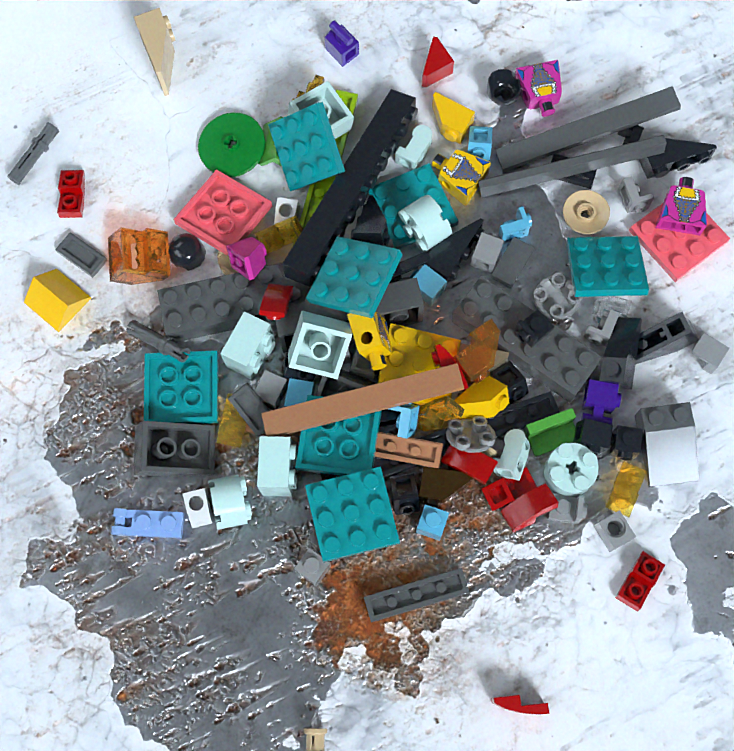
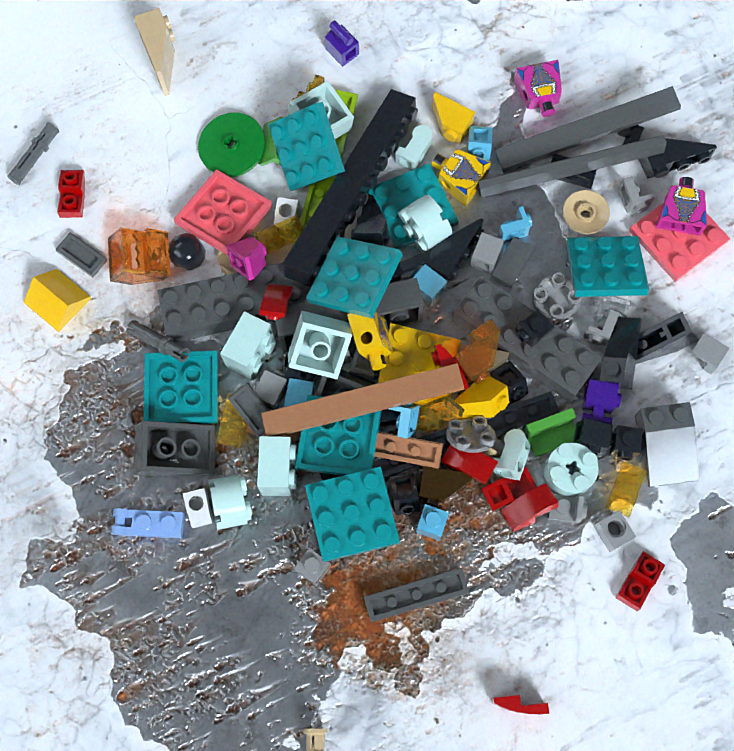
(438, 63): red slope -> none
(503, 87): black hair -> none

